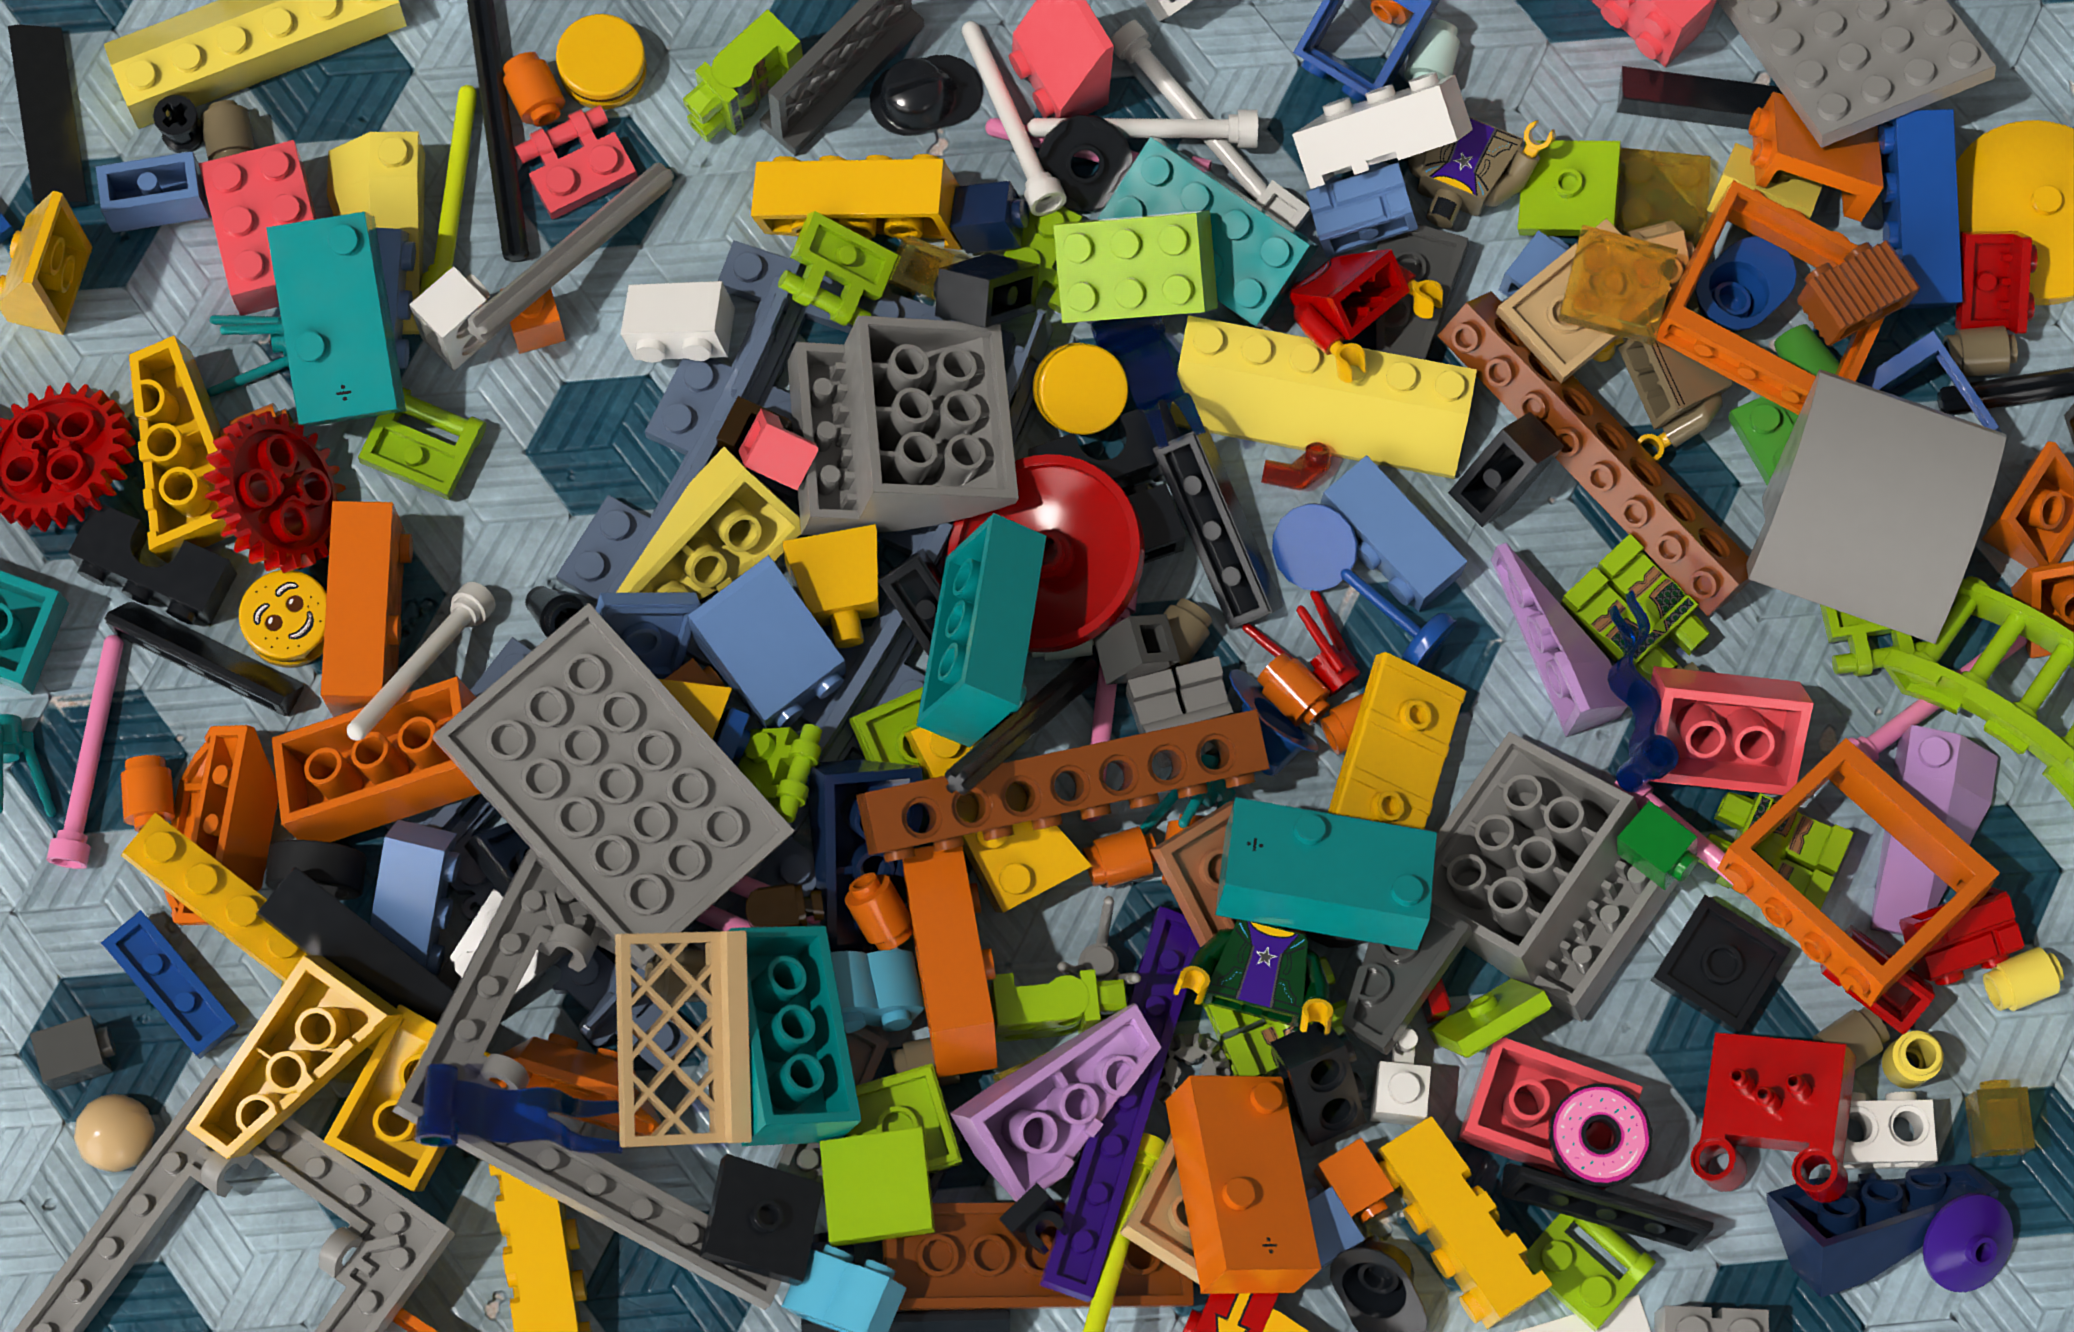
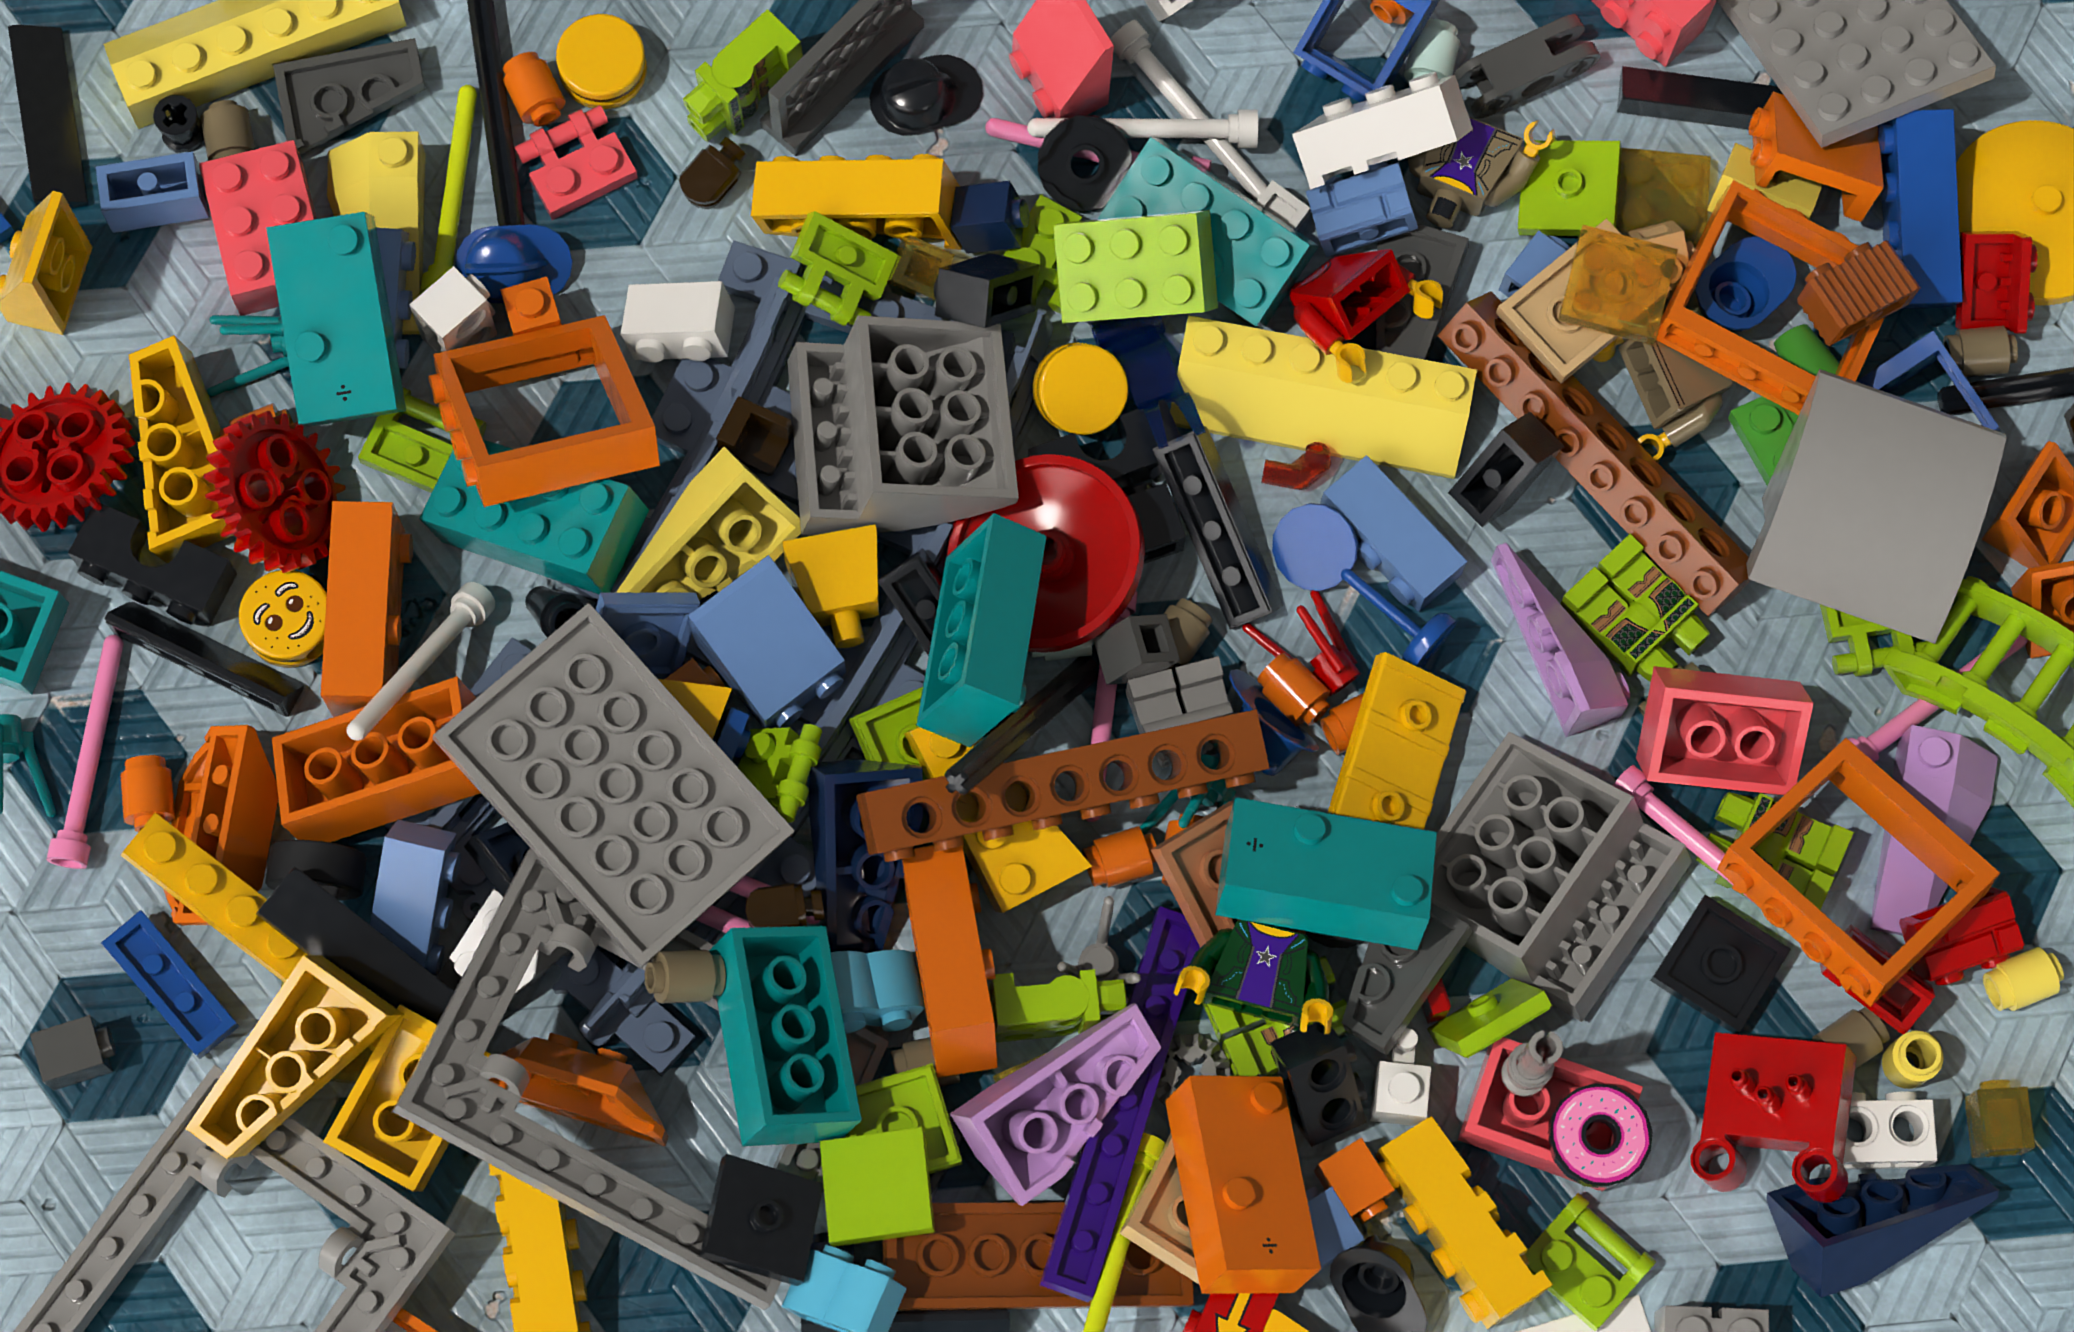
(114, 1132): tan hair -> none
(345, 88): none -> dark grey wing
(503, 1115): clear blue flag -> none
(514, 256): none -> blue piece
(555, 462): none -> orange window
(562, 534): none -> teal brick
(570, 252): light grey axle -> none
(711, 174): none -> dark brown arm
(726, 1034): tan fence -> none
(777, 451): coral panel -> none
(879, 911): orange brick -> none
(1031, 1216): black tile -> none
(1042, 190): white piece -> none
(1527, 65): none -> dark grey piece
(1531, 1064): none -> light grey pin
(1603, 1207): black slope -> none
(1649, 754): clear blue flag -> none
(1658, 846): green brick -> none
(1968, 1242): dark purple dish -> none

